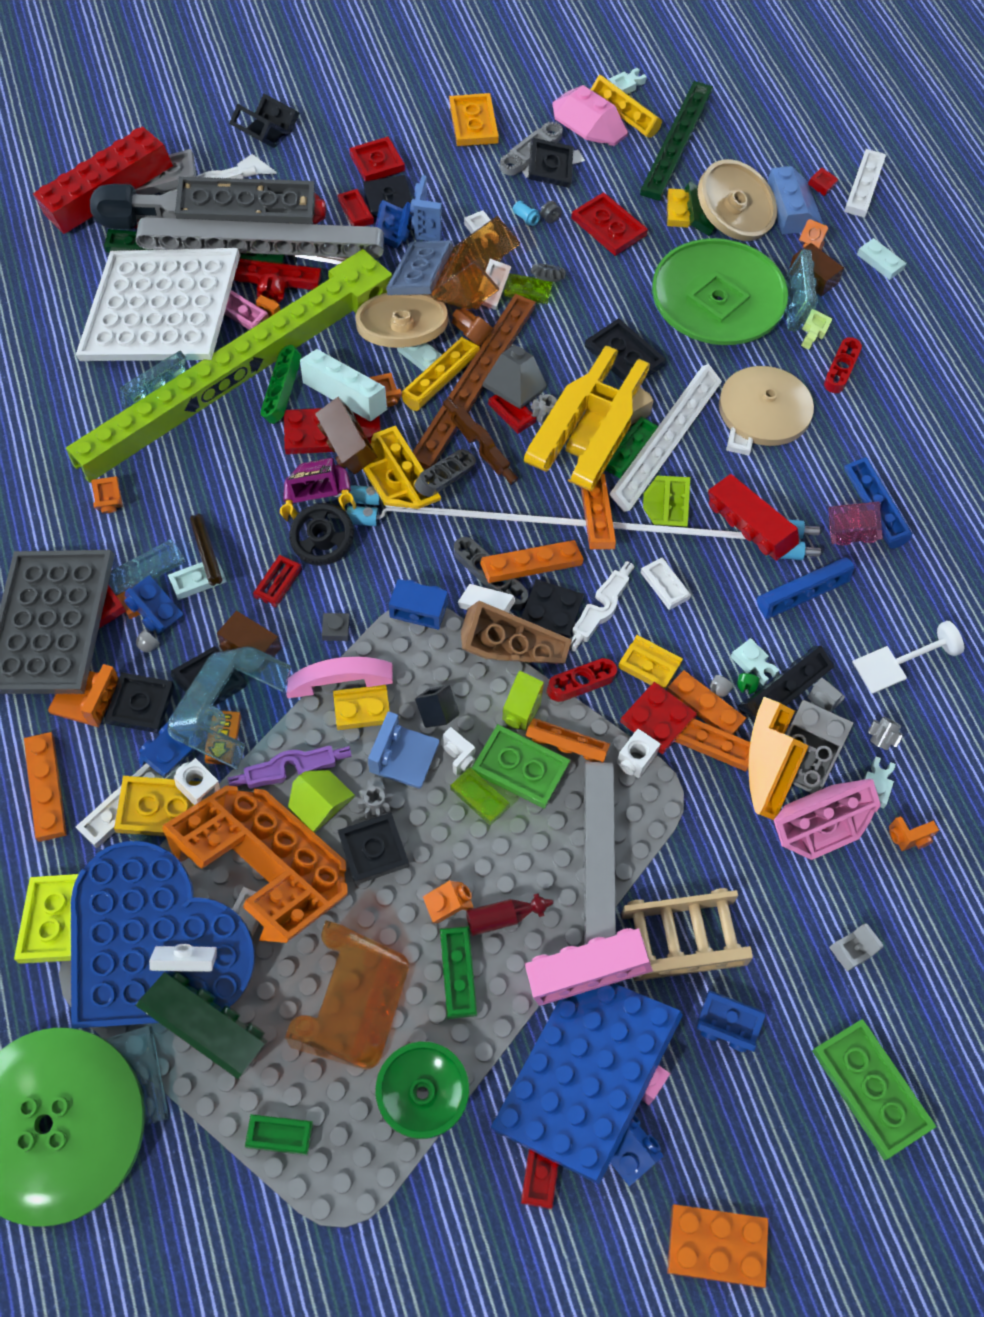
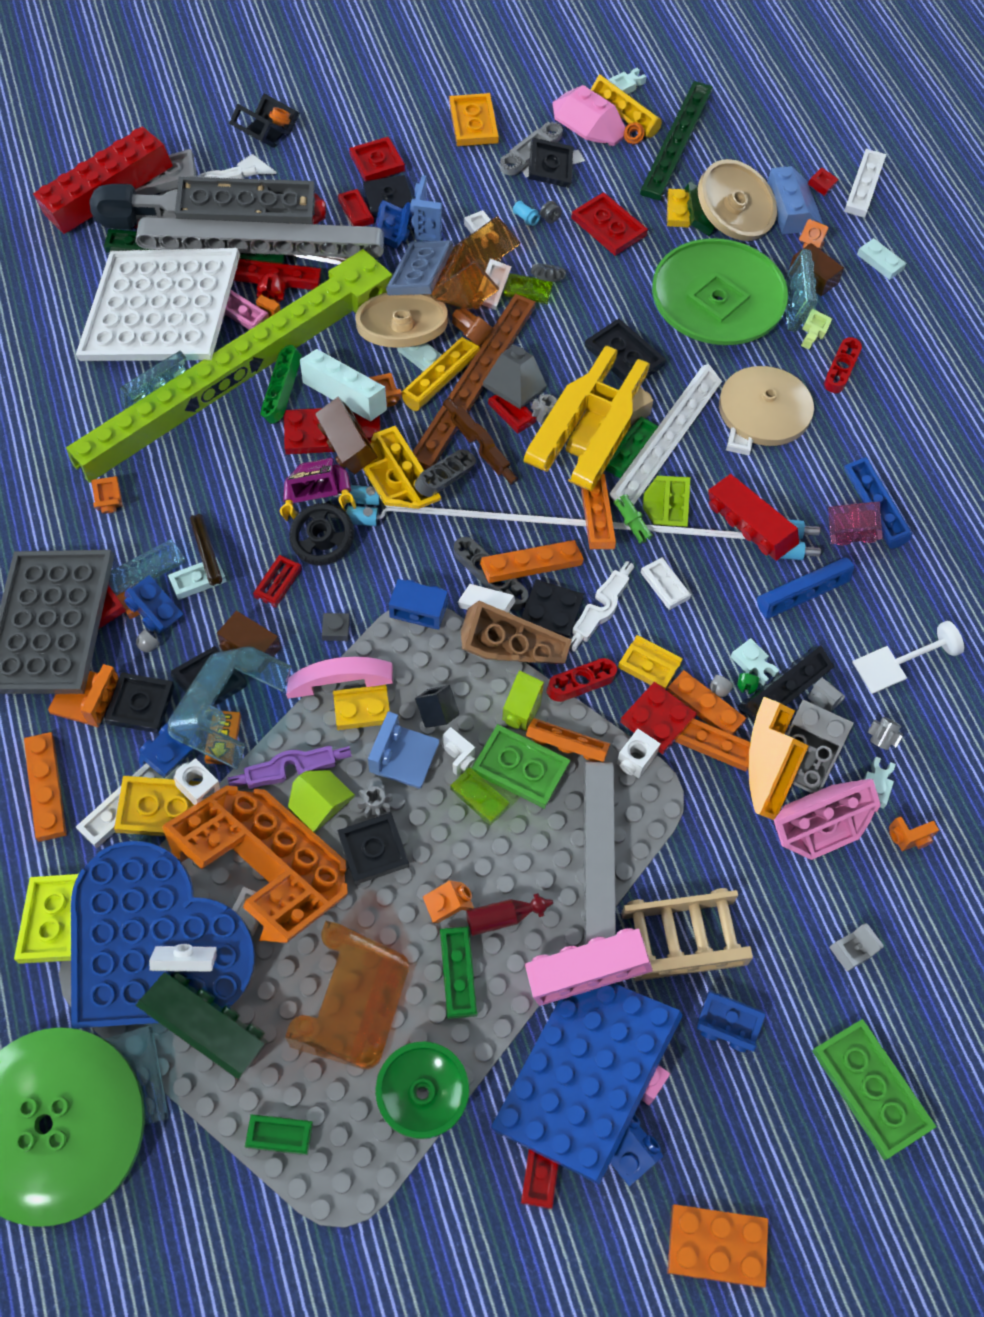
(279, 116): none -> orange plate
(631, 128): none -> orange plate
(633, 519): none -> bright green pin

